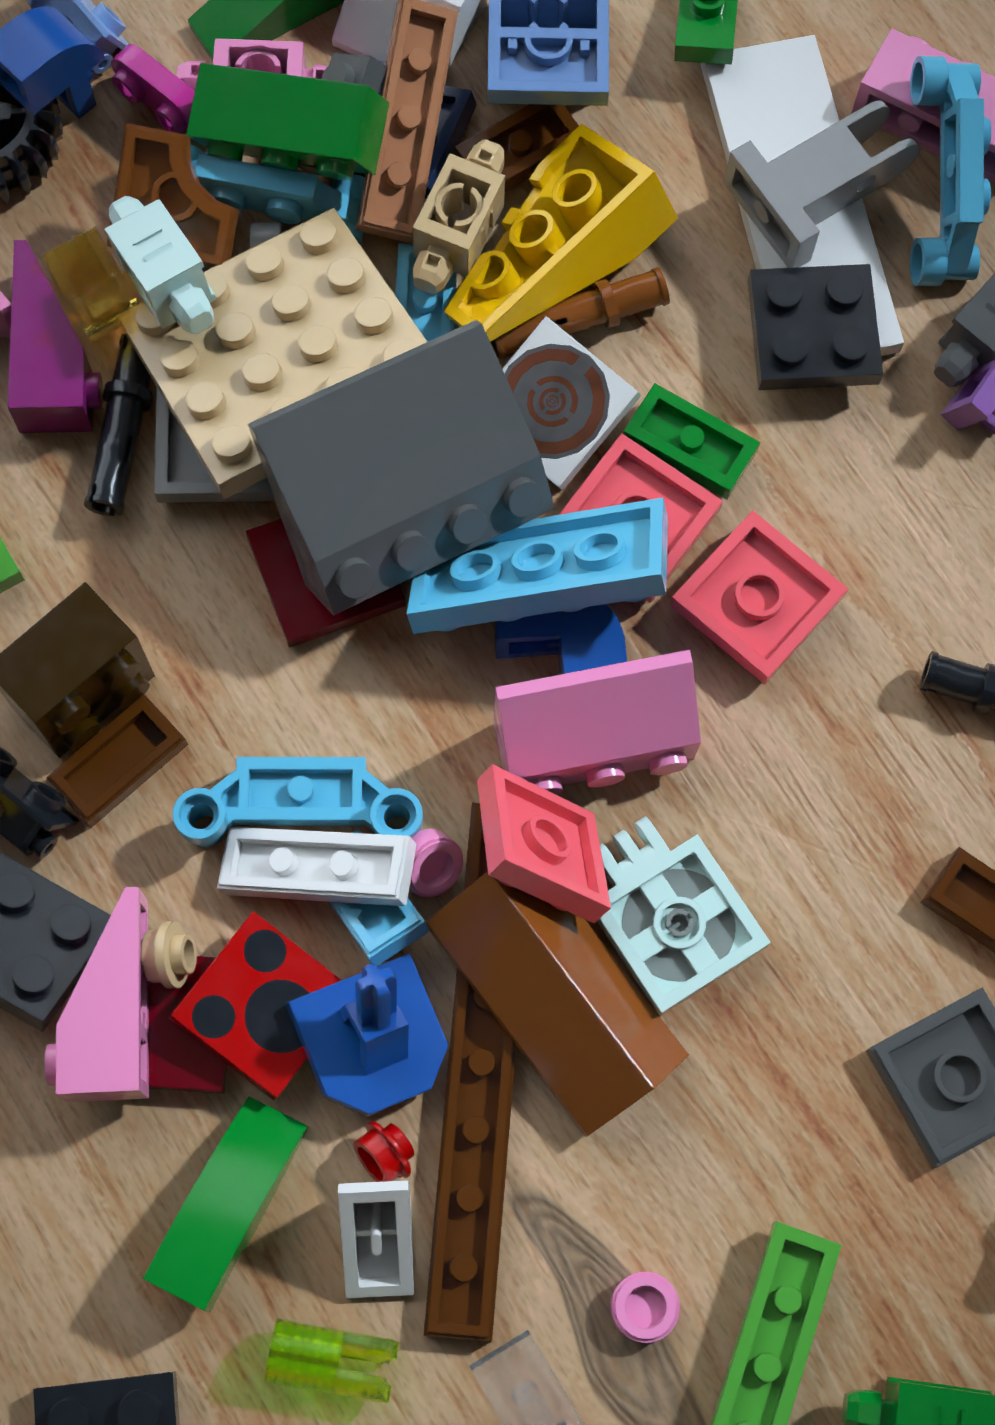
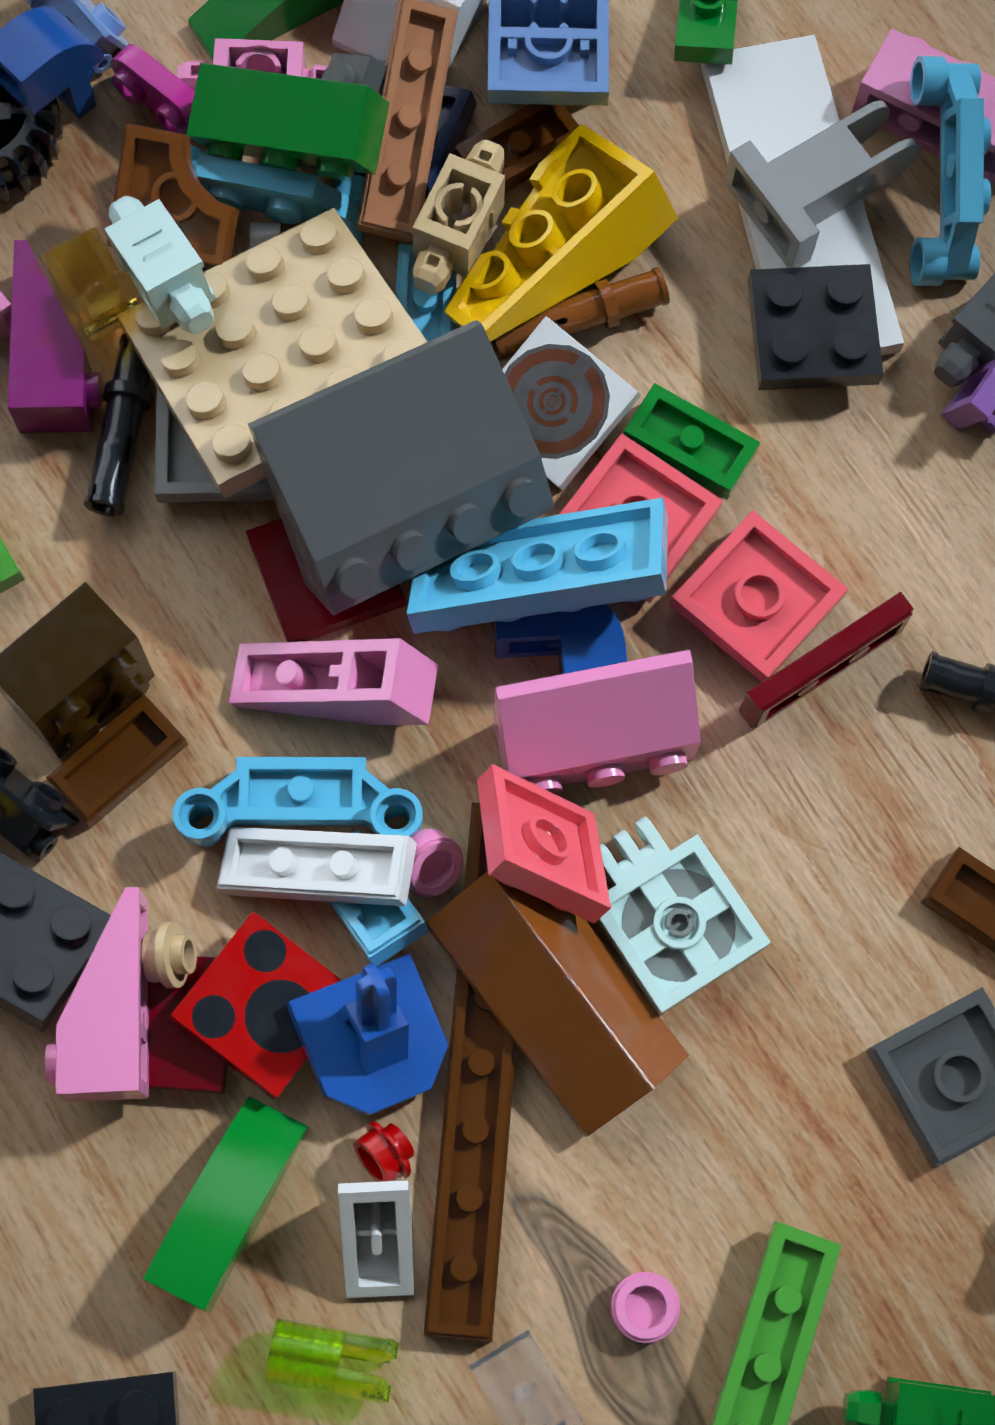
(337, 680): none -> bright pink slope
(826, 660): none -> dark red tile

